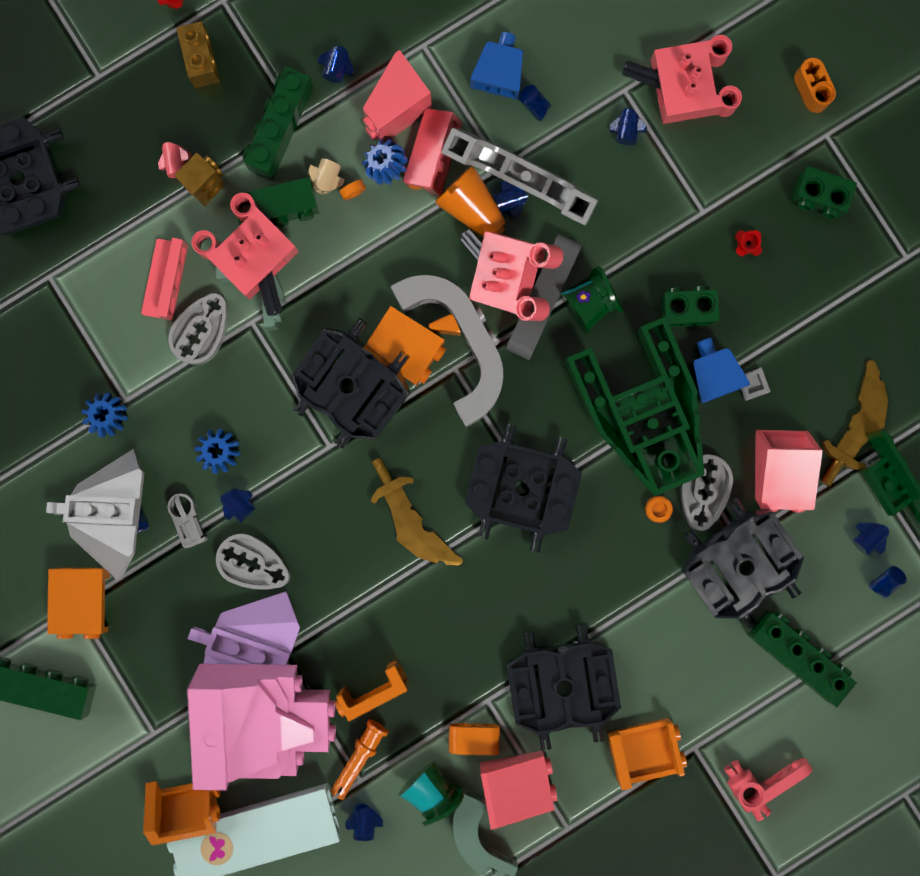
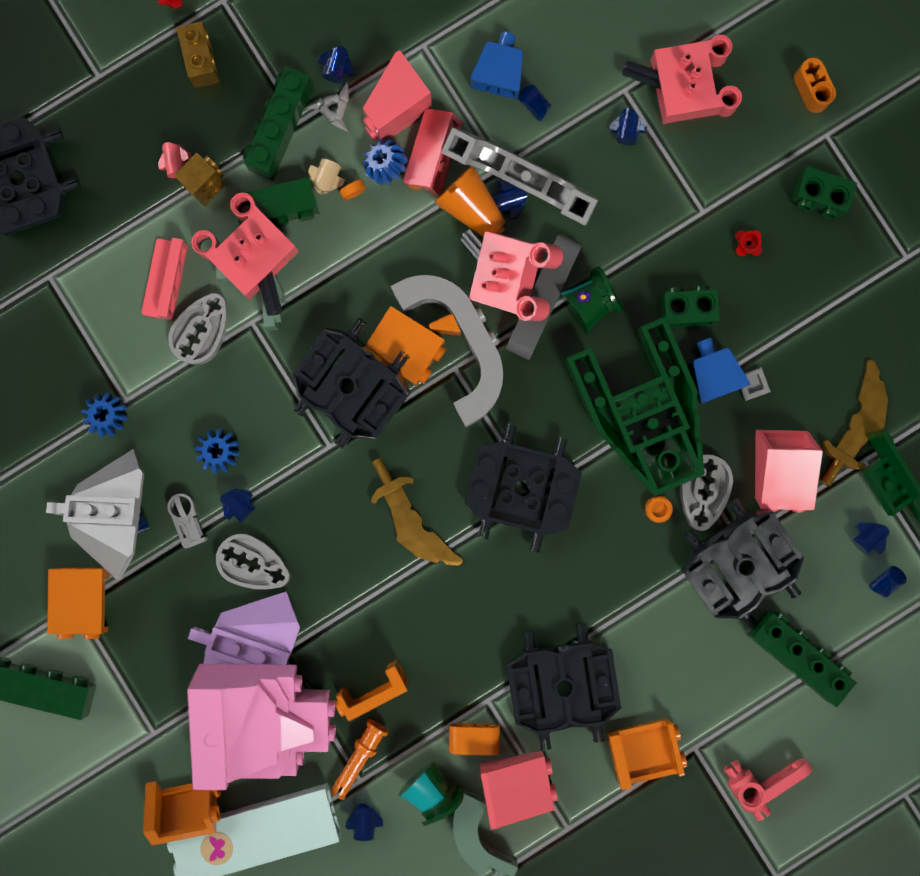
(336, 116): none -> light grey piece

